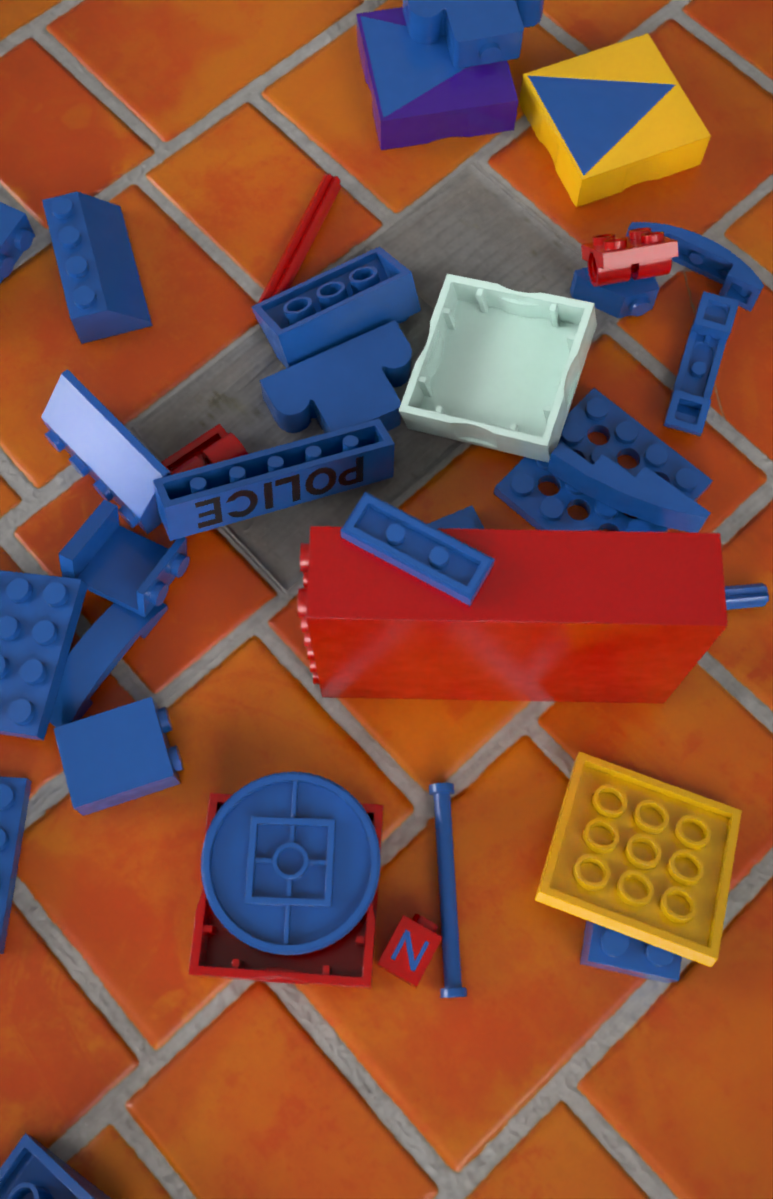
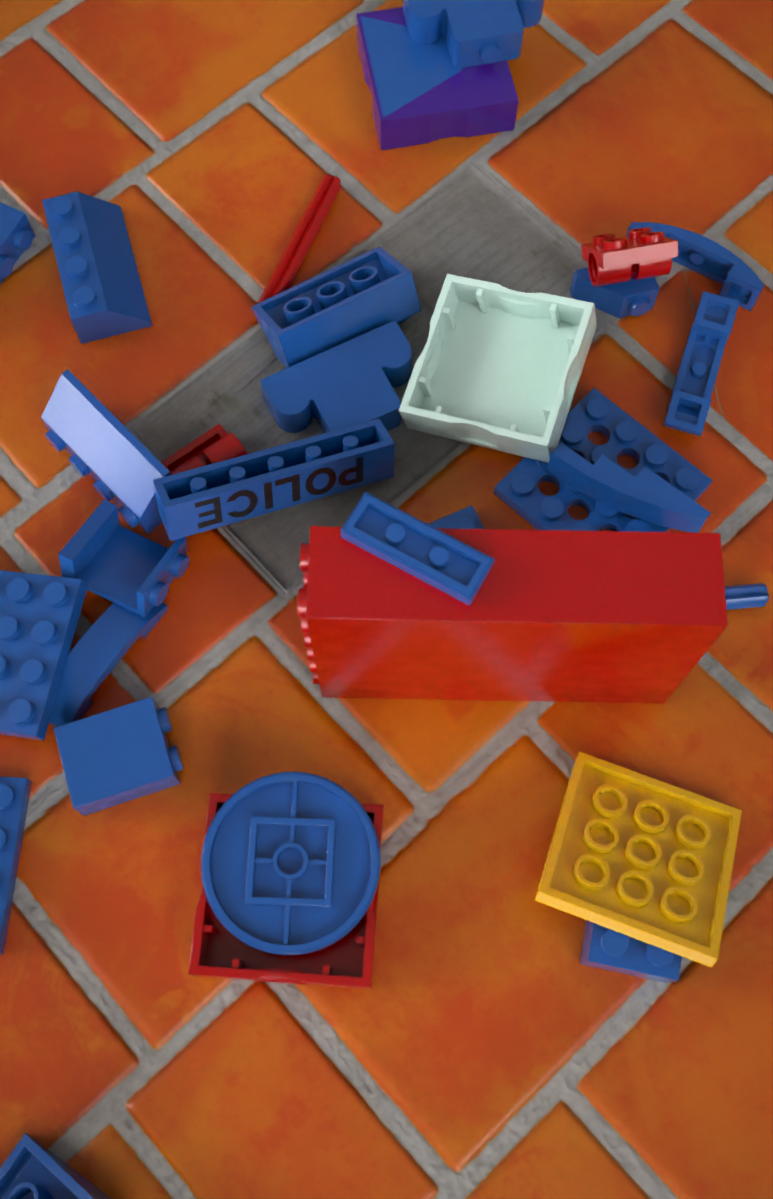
(410, 949): red brick -> none
(447, 891): blue bar -> none
(613, 119): yellow tile -> none

